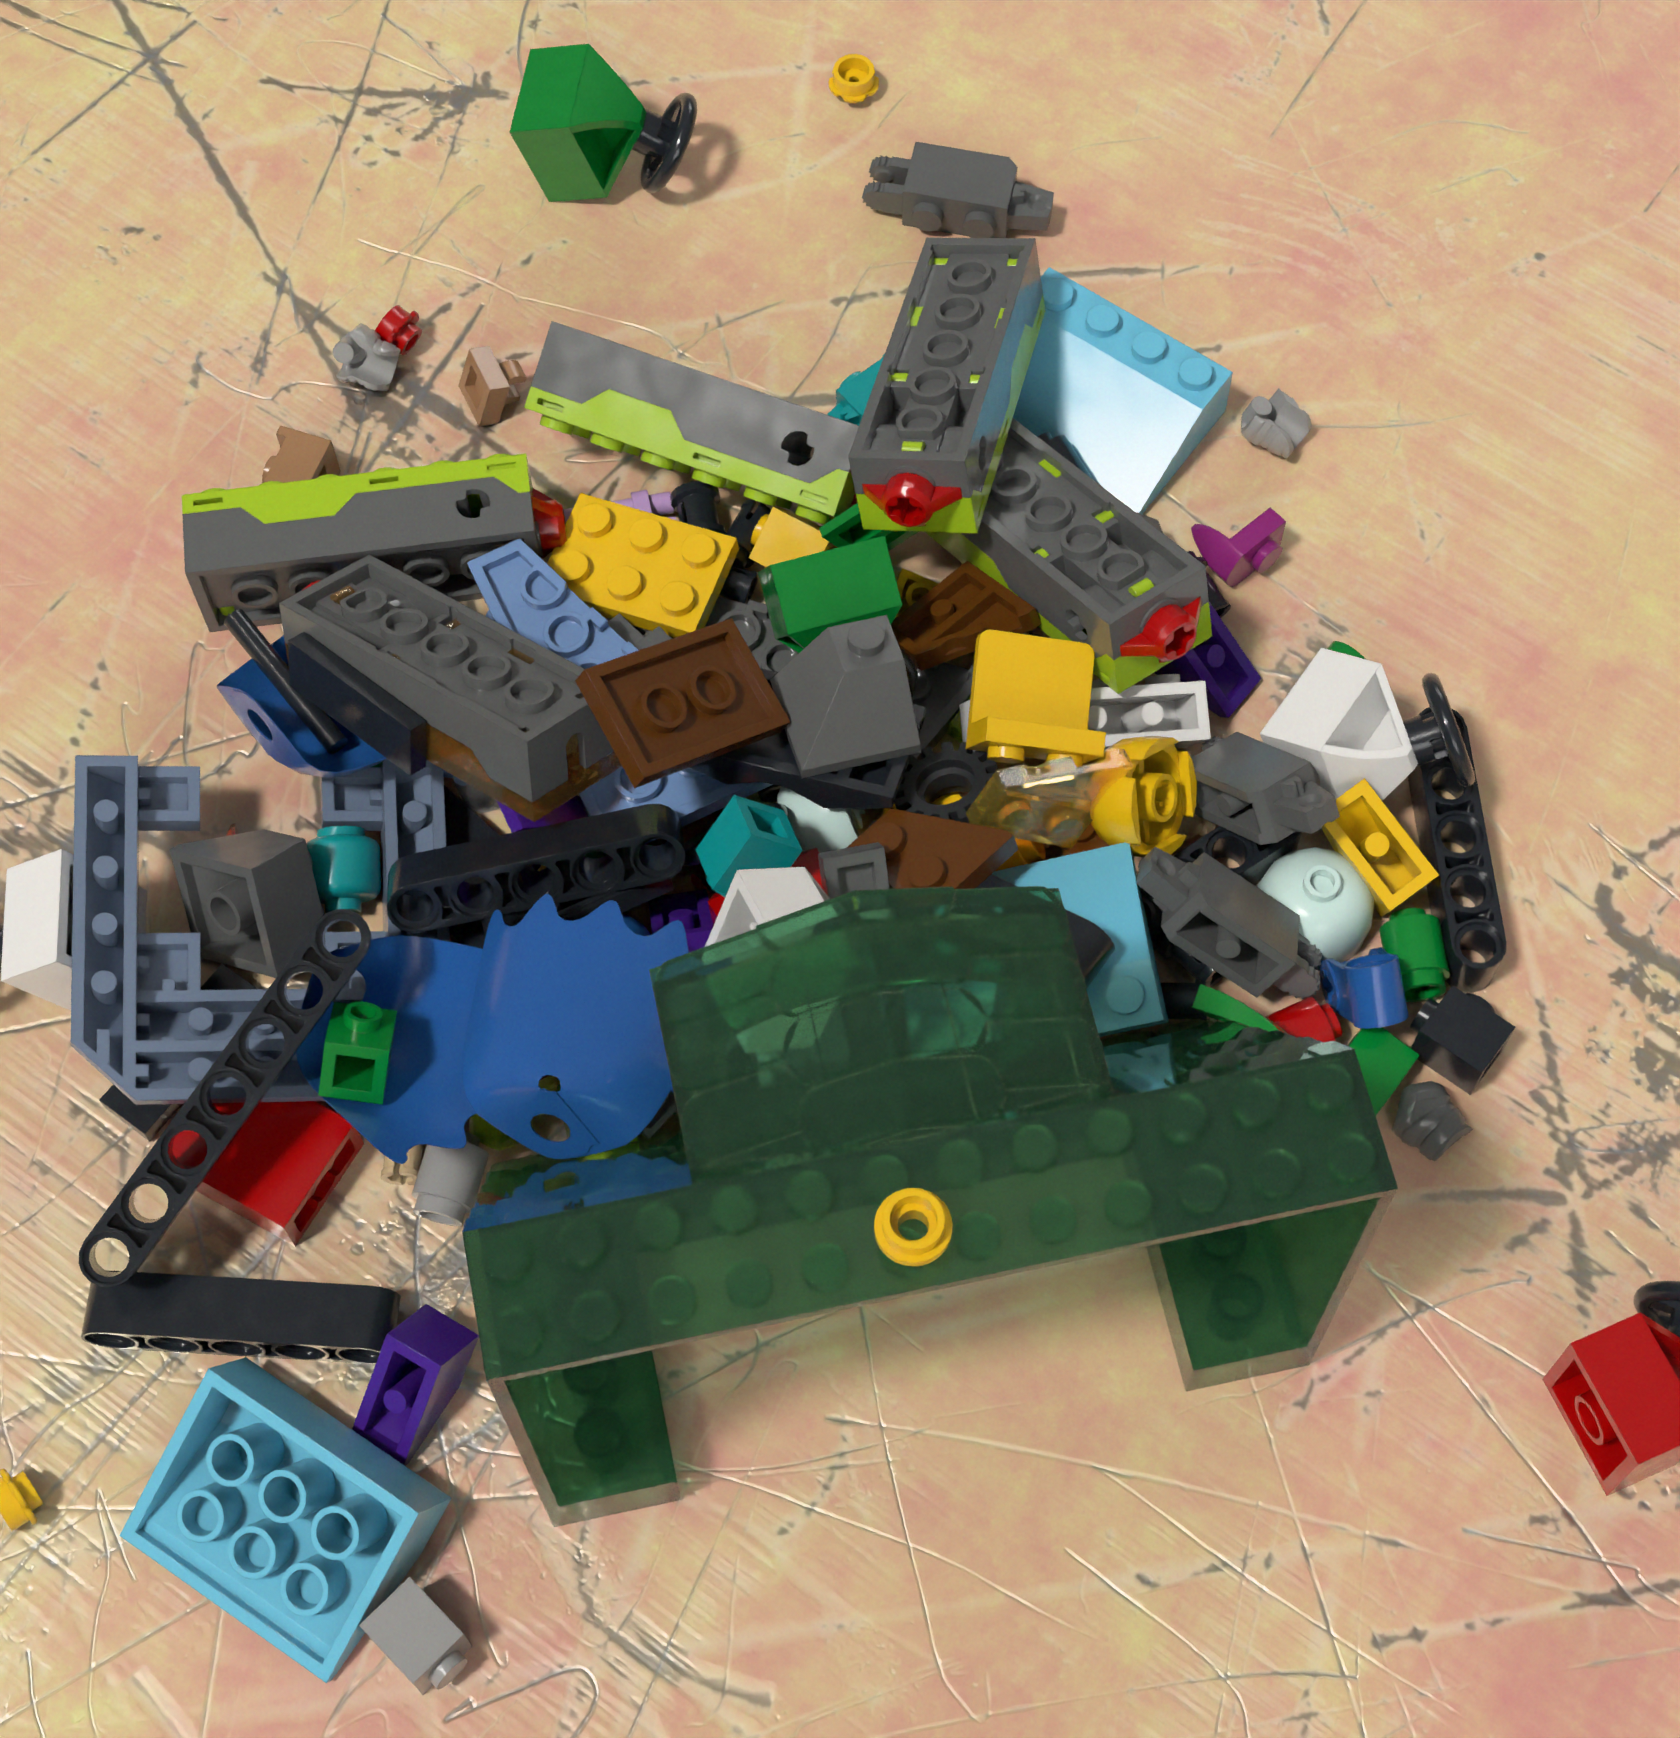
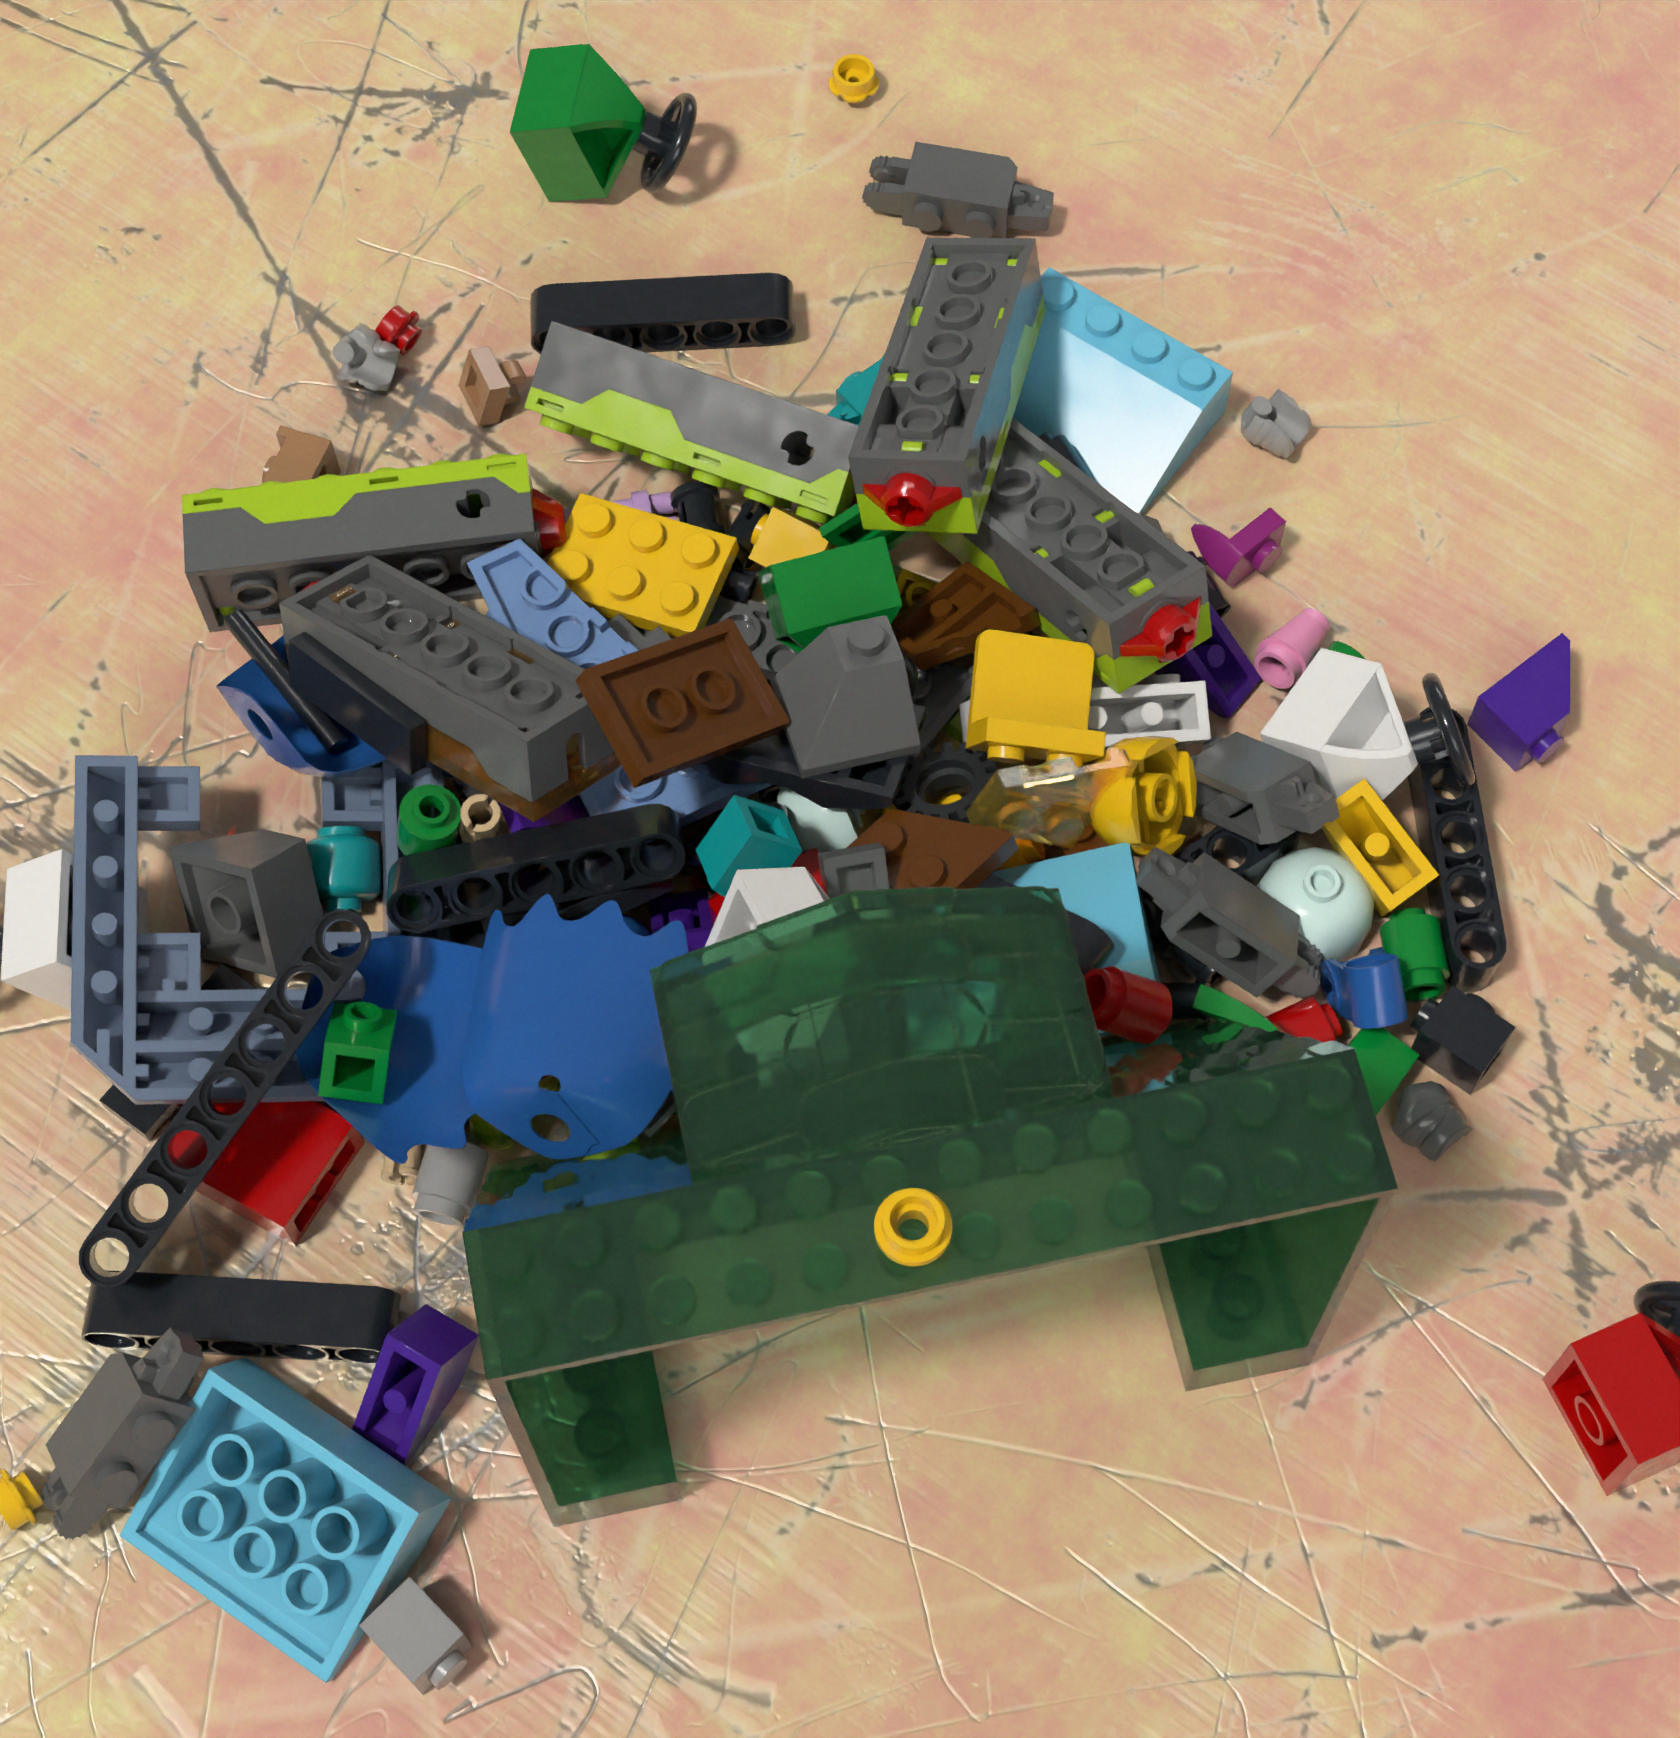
(119, 1431): none -> dark grey hinge
(428, 819): none -> green brick
(481, 819): none -> tan pin
(671, 311): none -> black beam
(1128, 1004): none -> red brick
(1291, 648): none -> bright pink cone
(1527, 707): none -> dark purple slope

